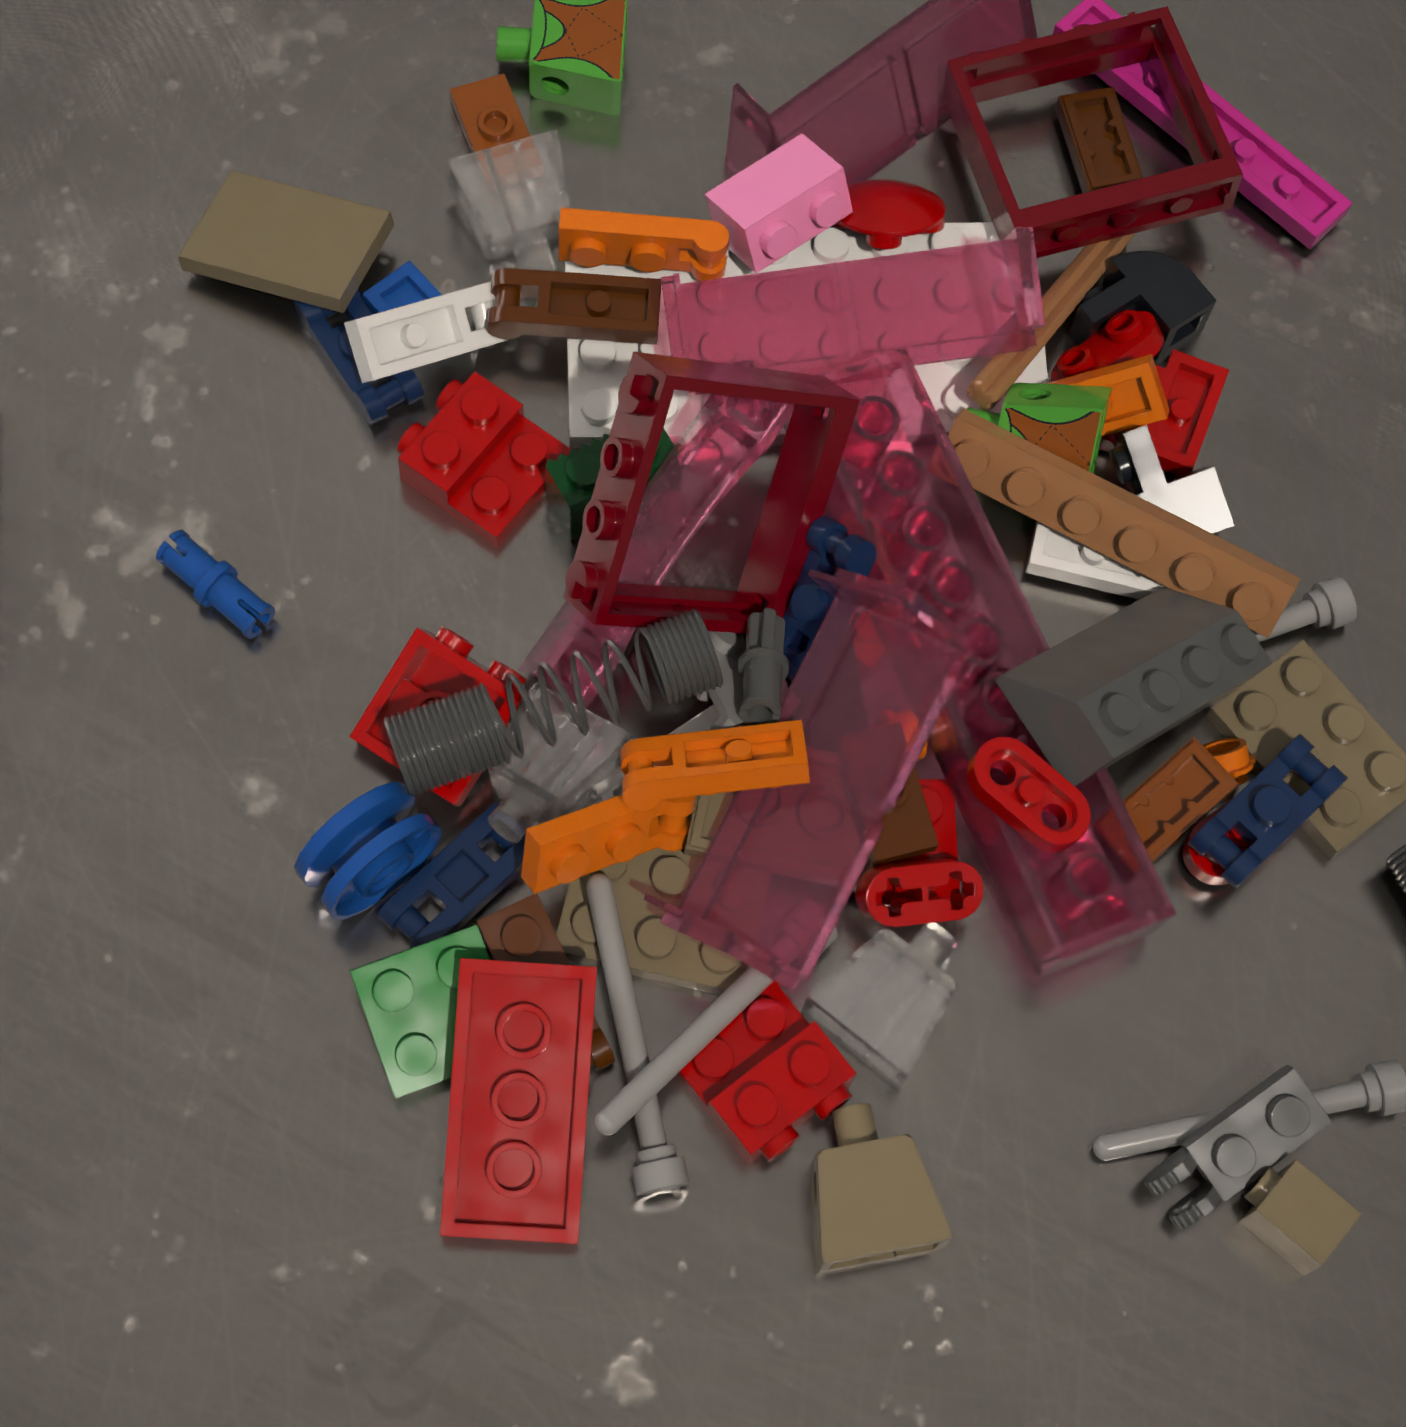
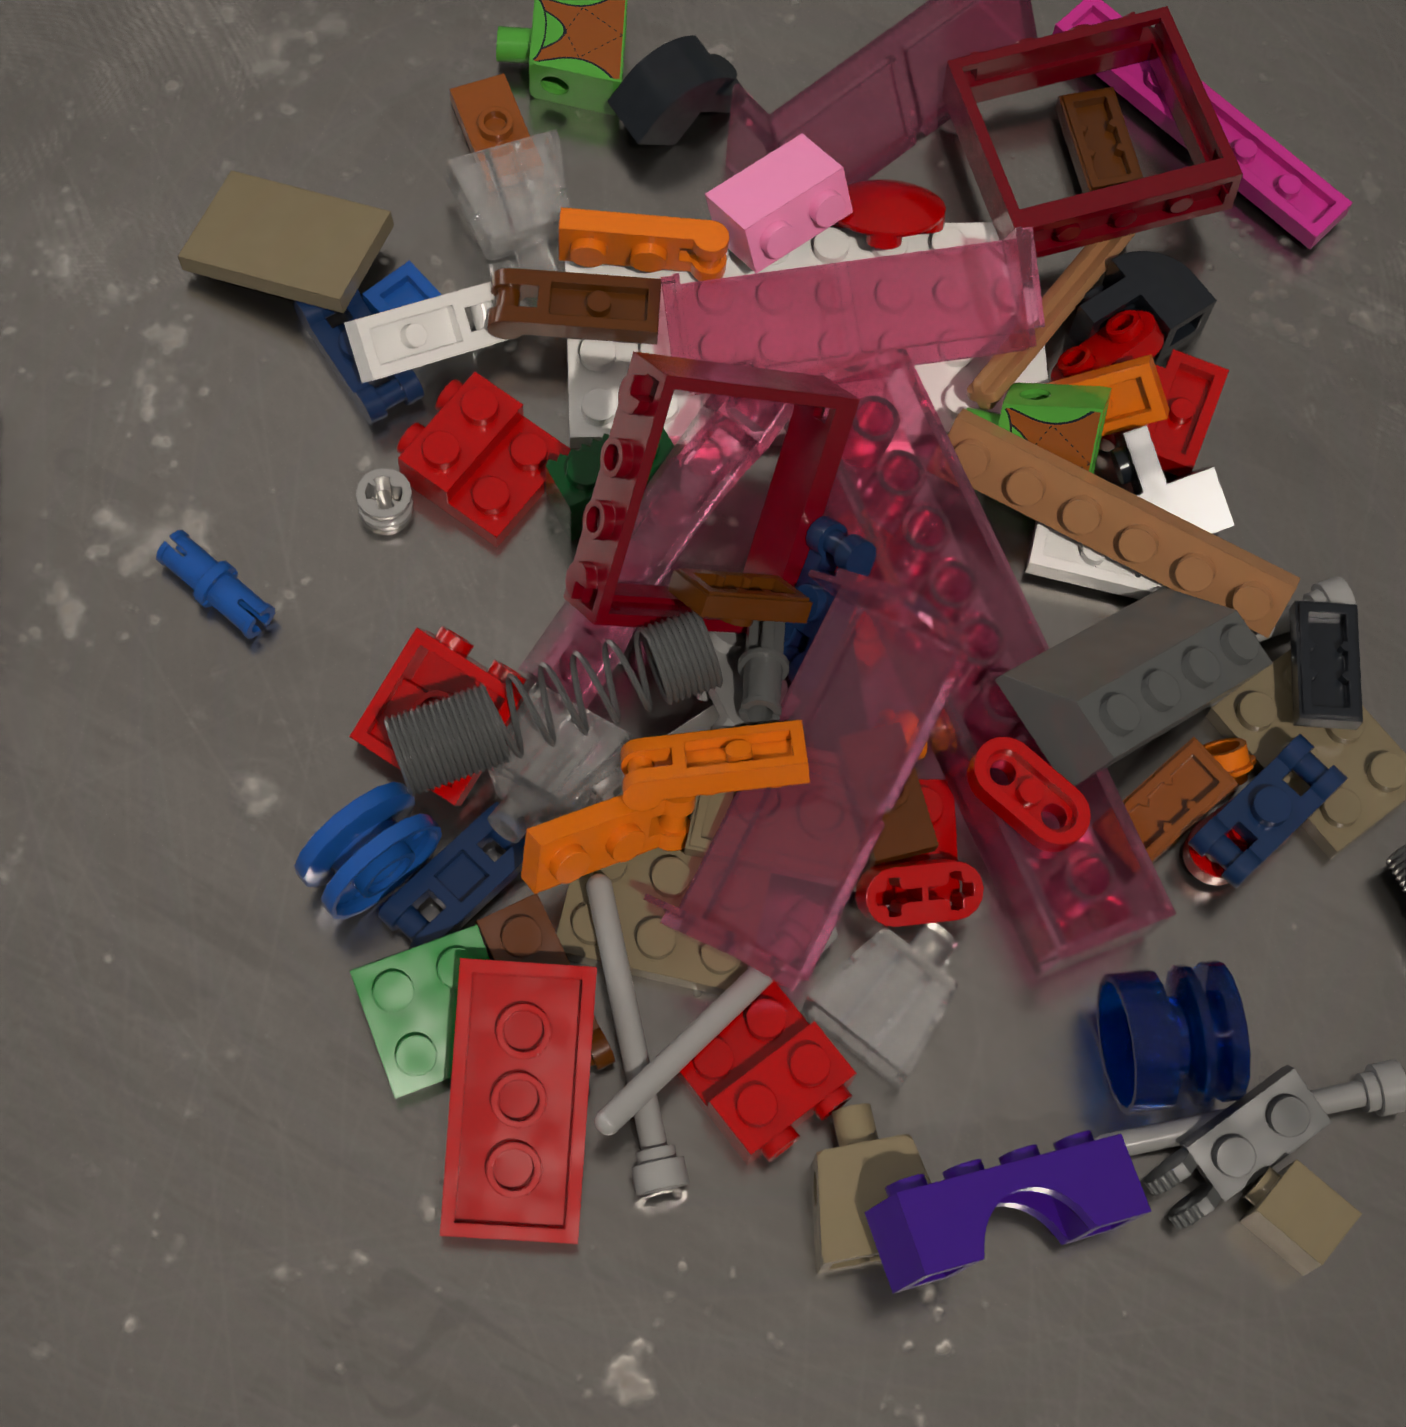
(400, 488): none -> light grey bush
(672, 89): none -> black brick
(739, 596): none -> reddish brown plate
(941, 1226): none -> dark purple arch
(1173, 1037): none -> clear blue wheel
(1325, 665): none -> black plate

